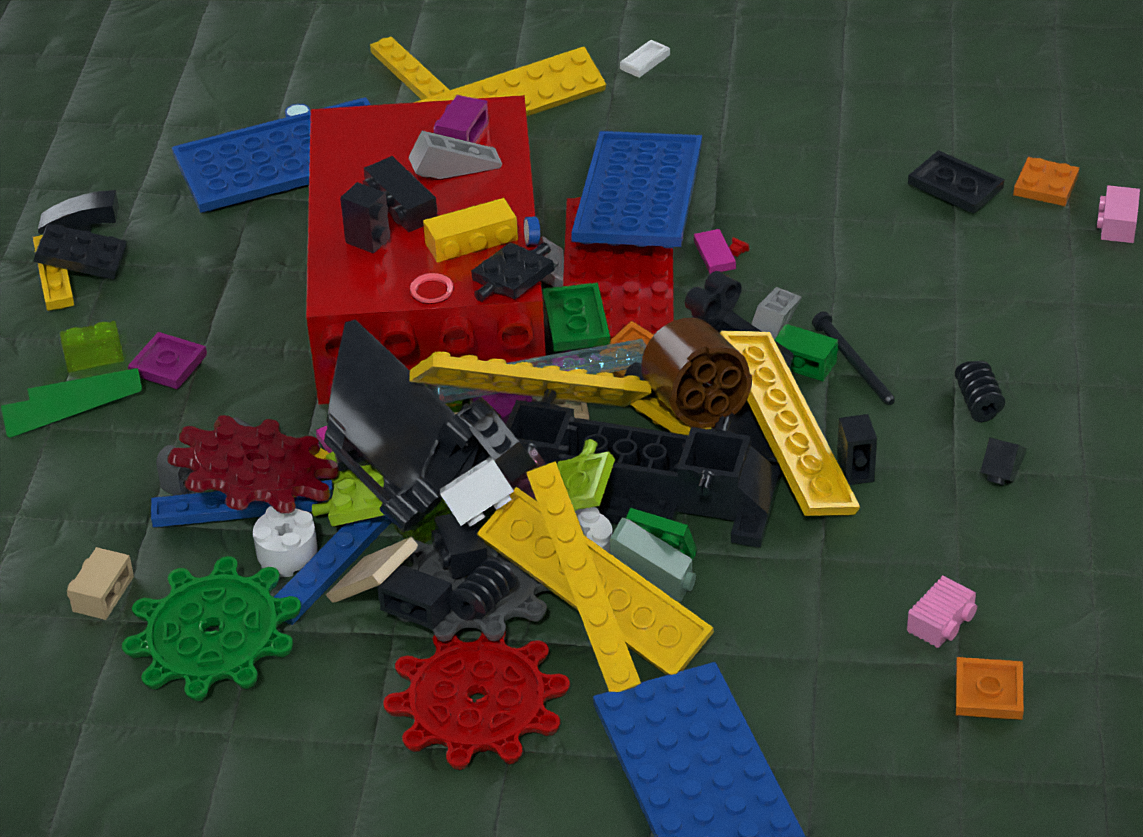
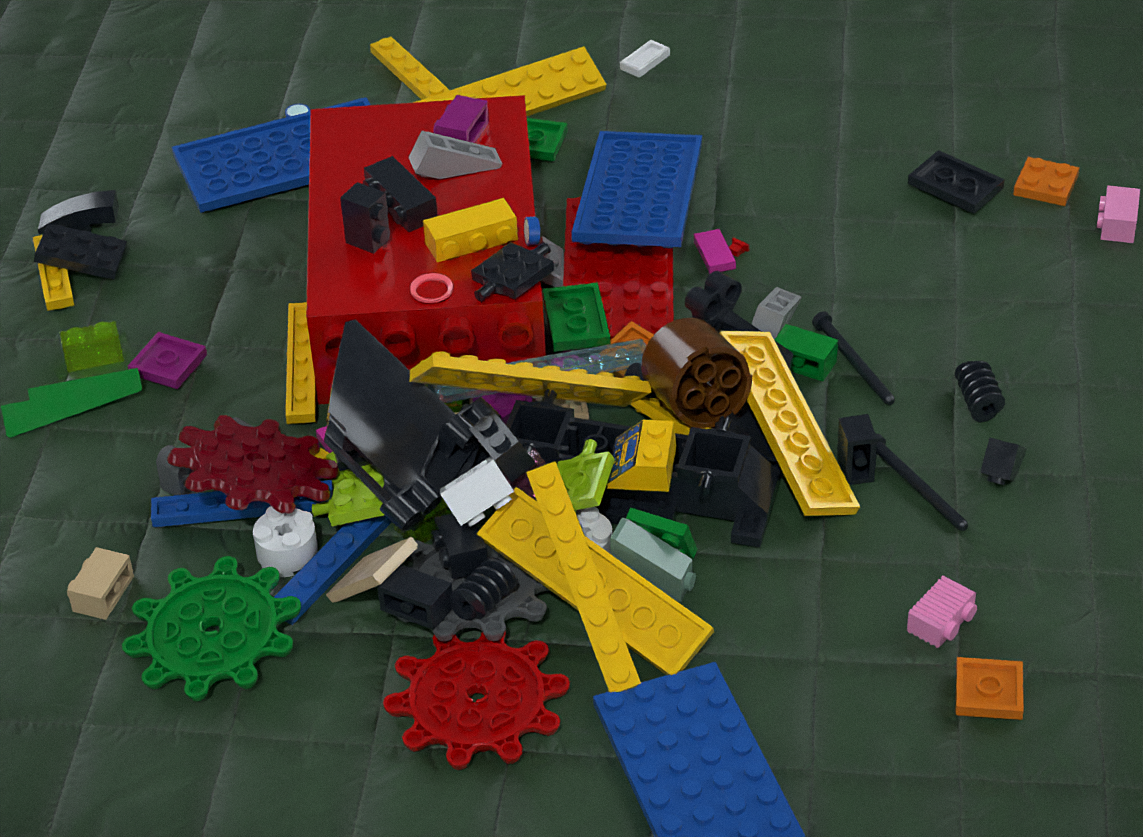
(300, 371): none -> yellow plate
(545, 138): none -> green plate
(644, 457): none -> yellow slope
(920, 485): none -> black bar

